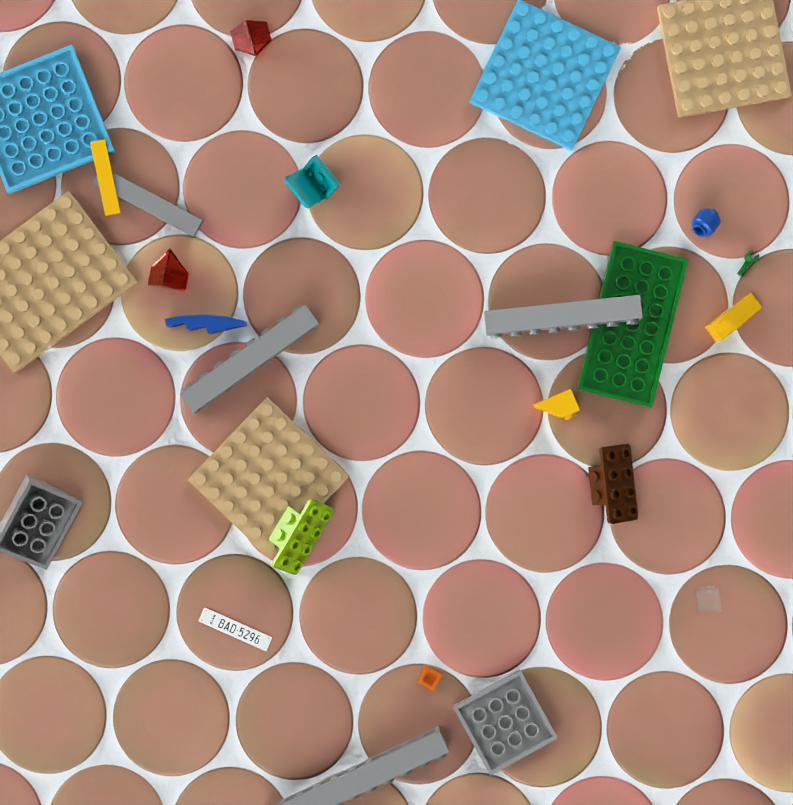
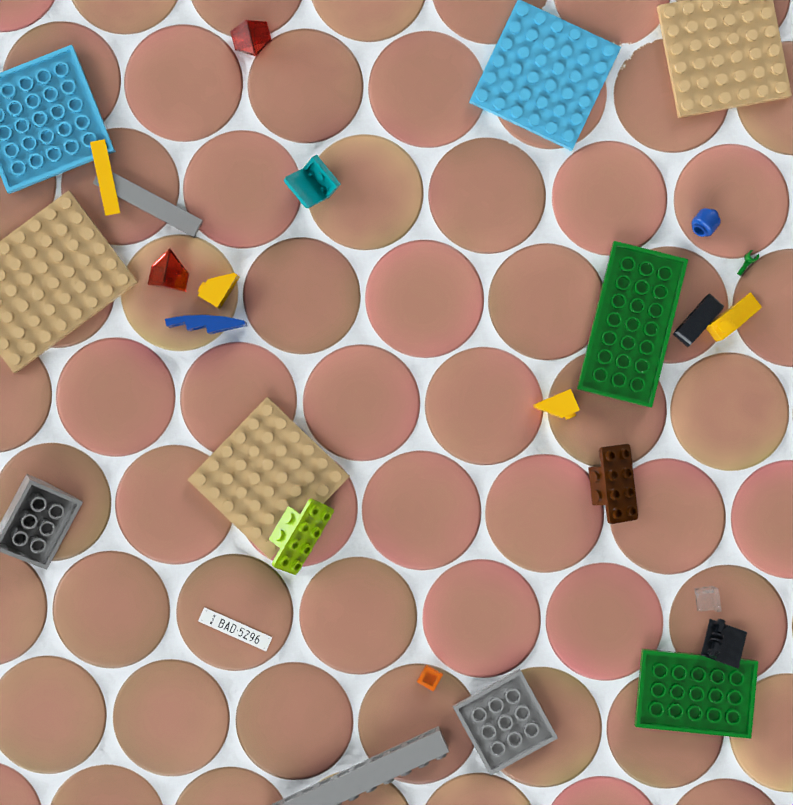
(218, 289): none -> yellow slope
(249, 359): light grey brick -> none
(563, 315): light grey brick -> none
(695, 694): none -> green plate
(698, 320): none -> black beam
(724, 643): none -> black hinge

